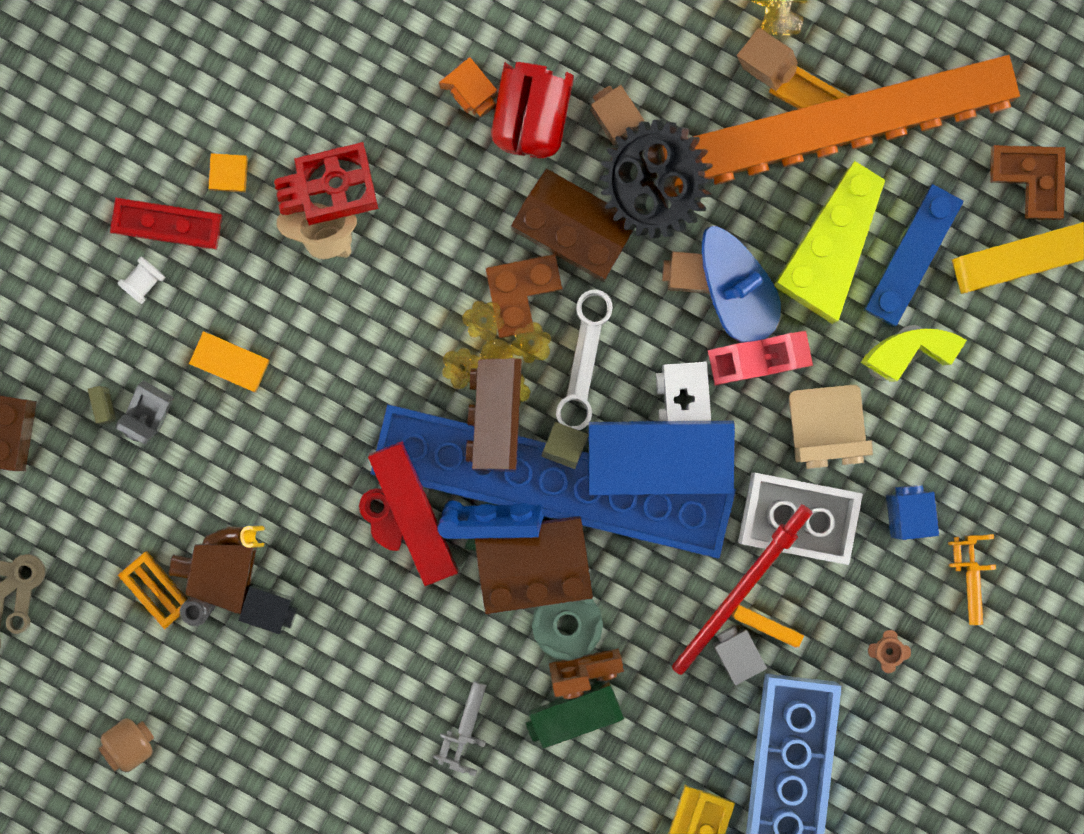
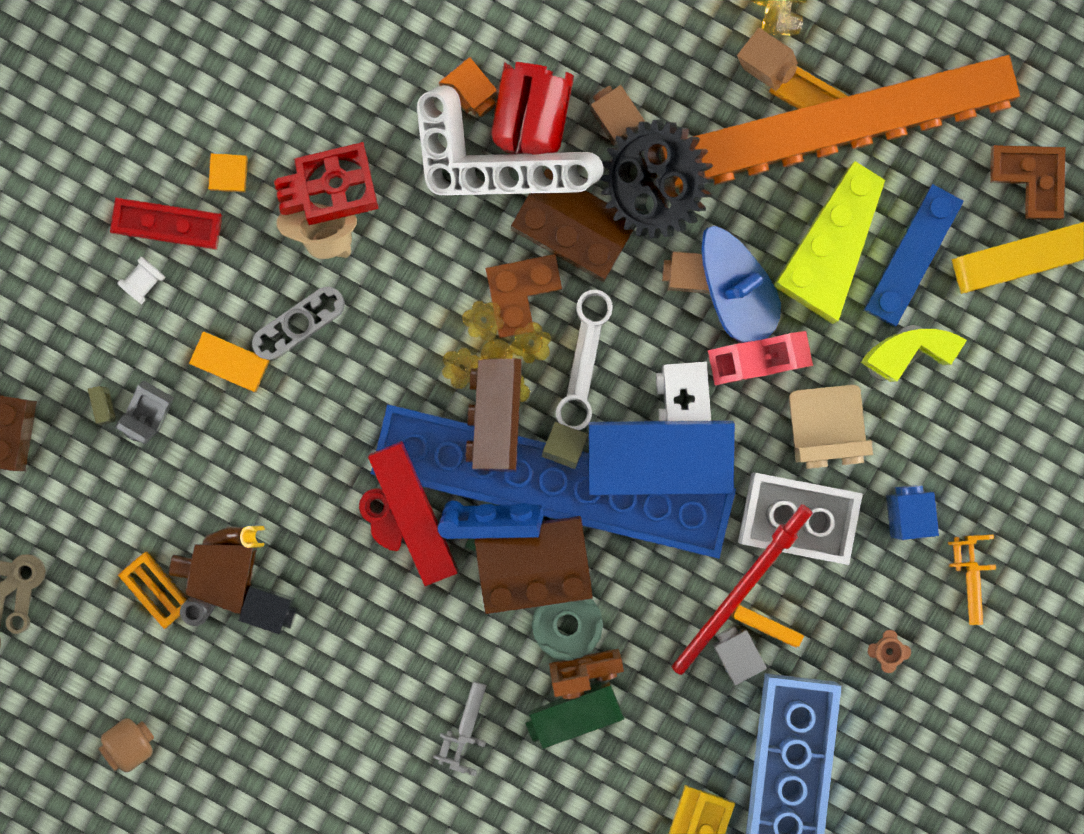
(281, 345): none -> light grey beam
(495, 167): none -> white beam

